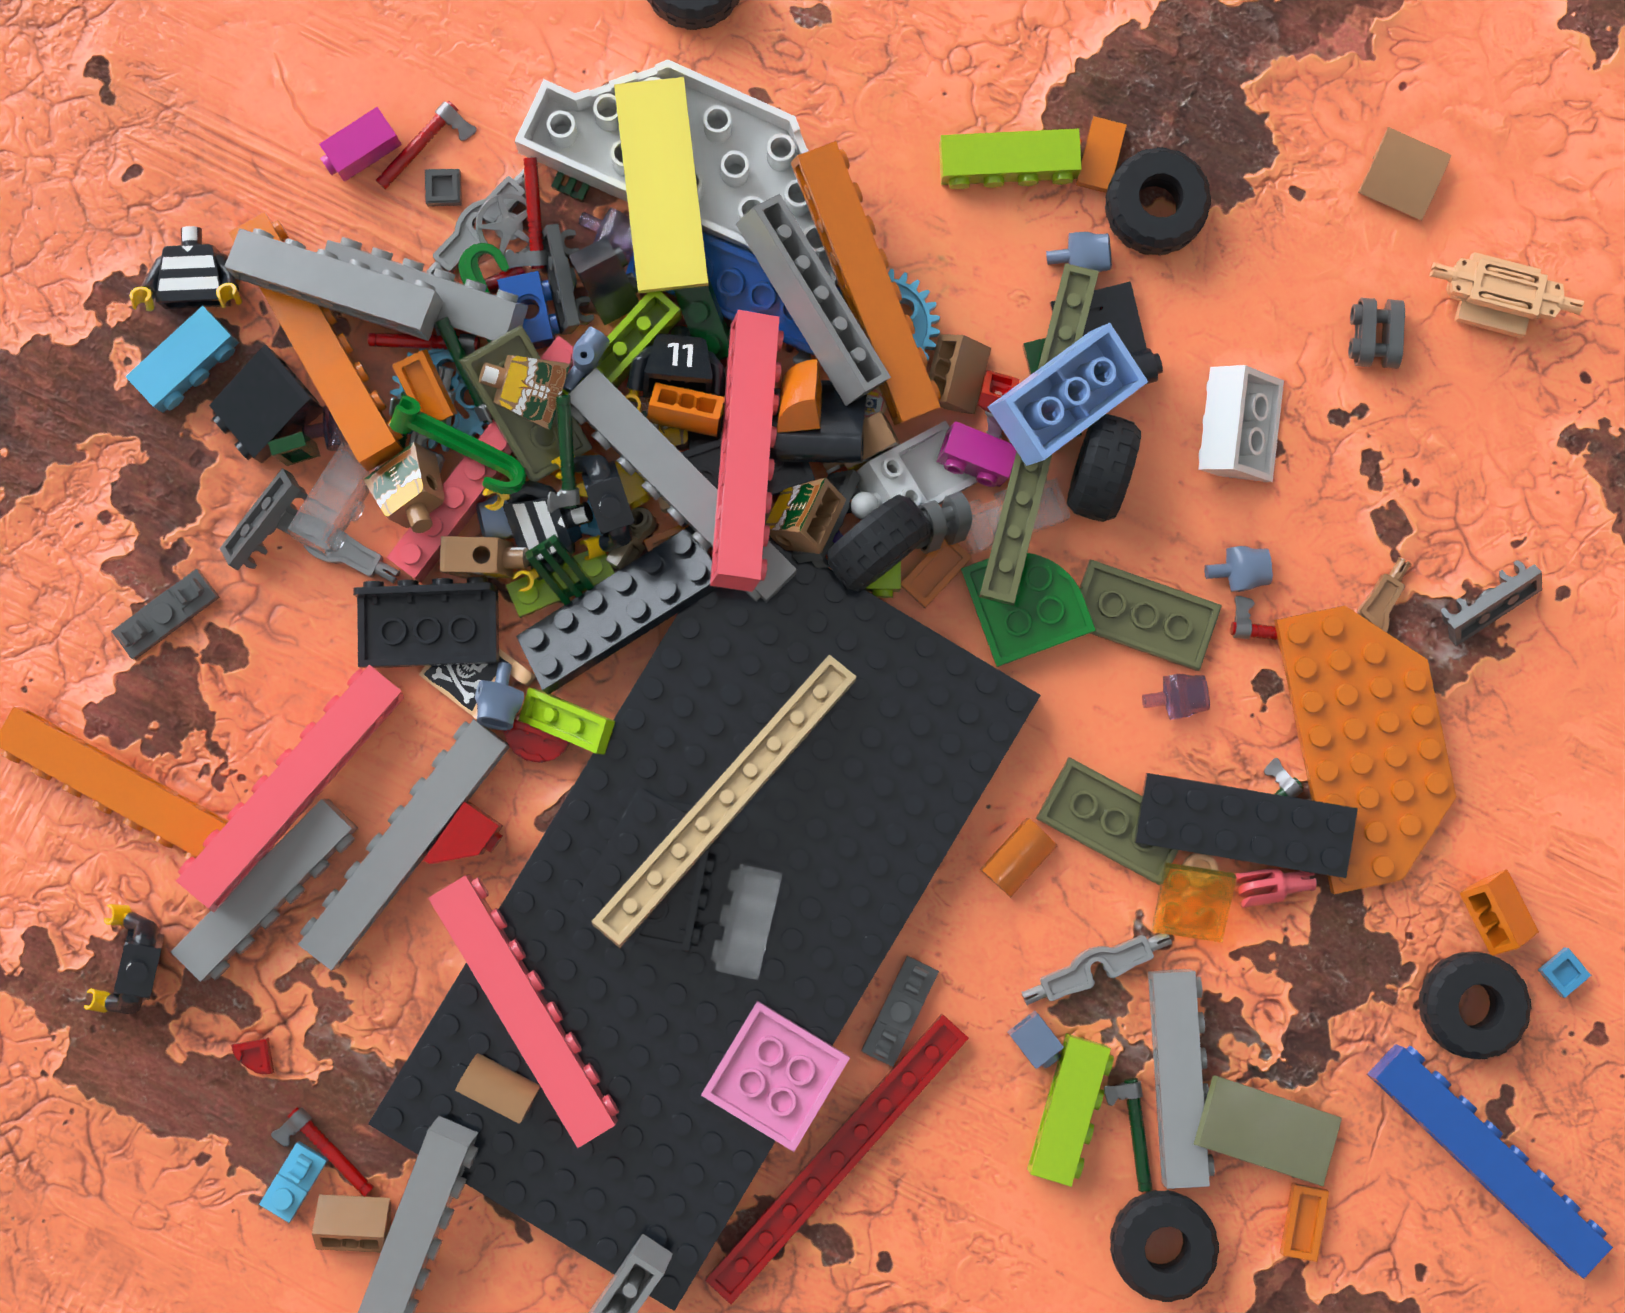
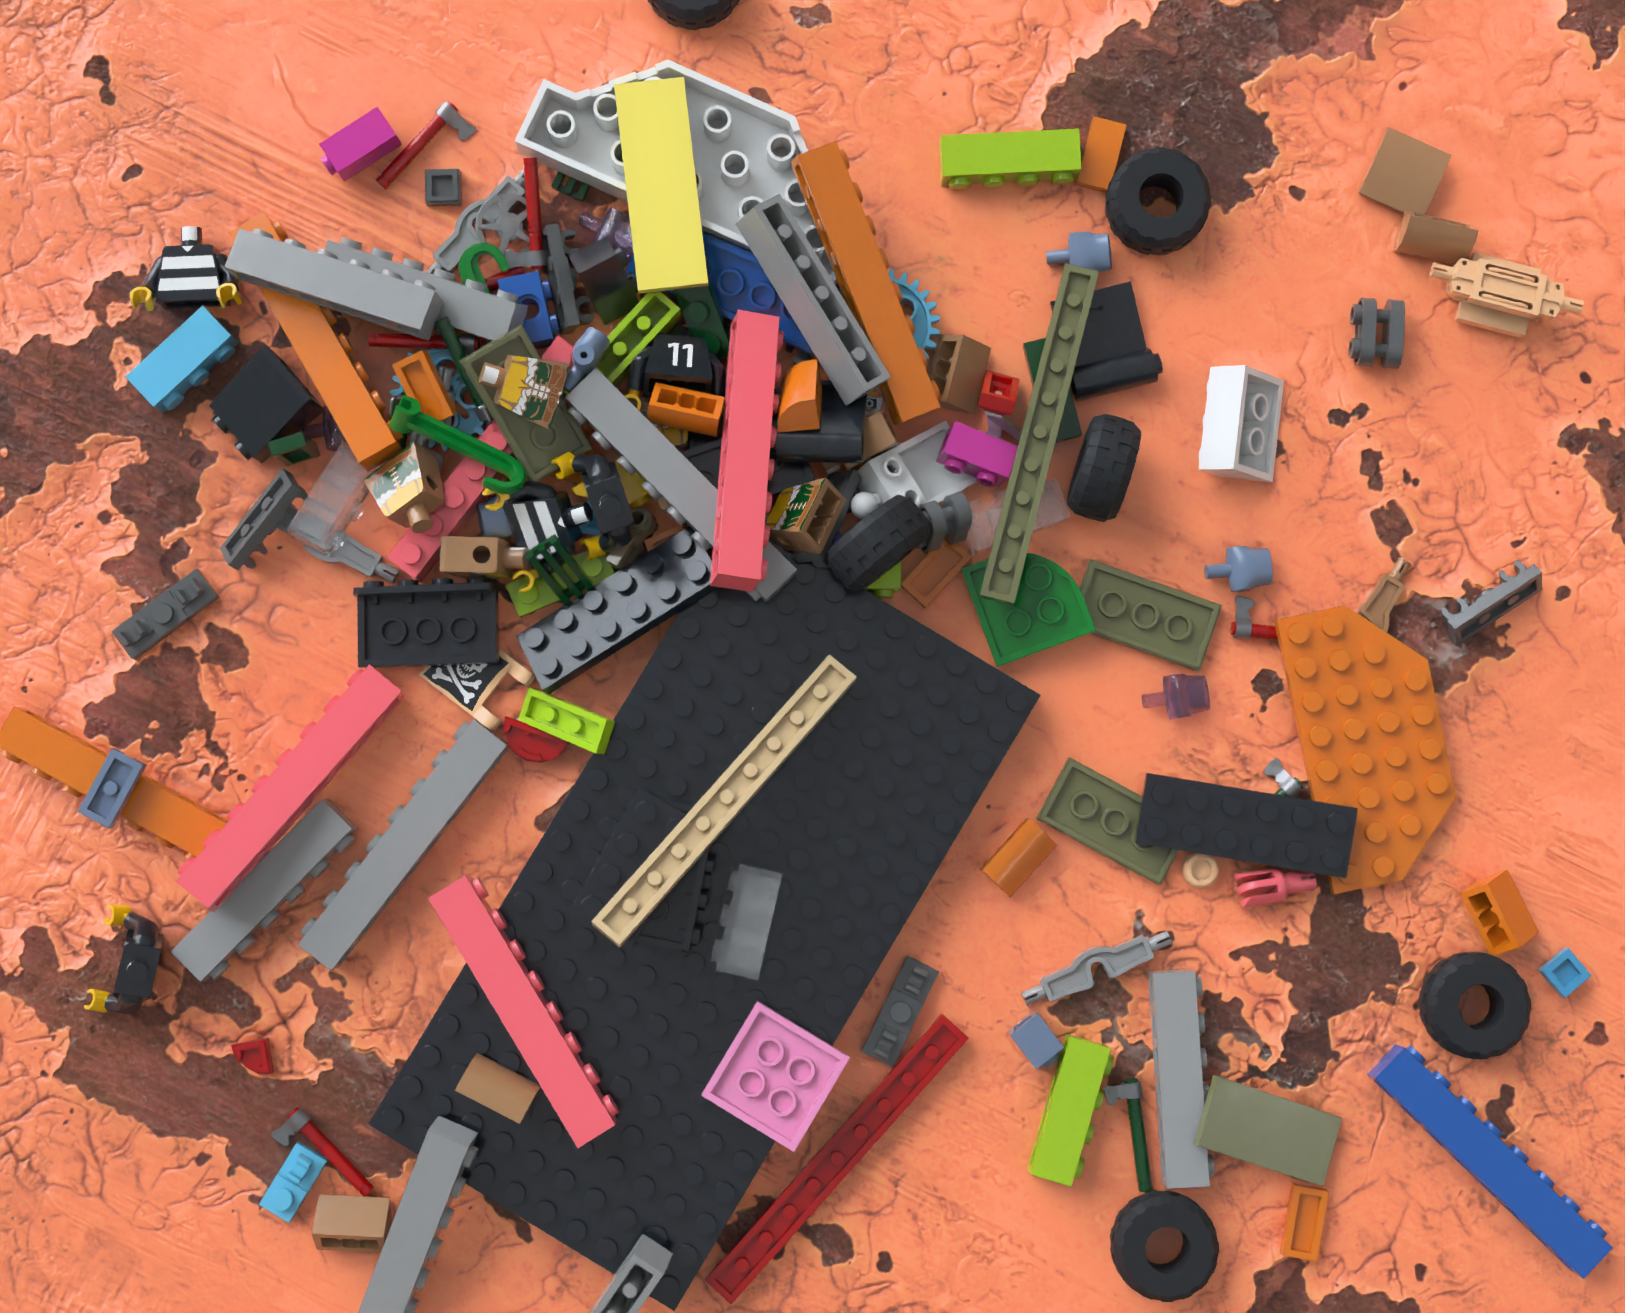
(112, 788): none -> sand blue plate
(466, 835): red slope -> none
(498, 701): sand blue piece -> none
(569, 494): dark green piece -> none
(1068, 394): light blue brick -> none
(1193, 902): clear yellow plate -> none
(1435, 238): none -> medium nougat brick

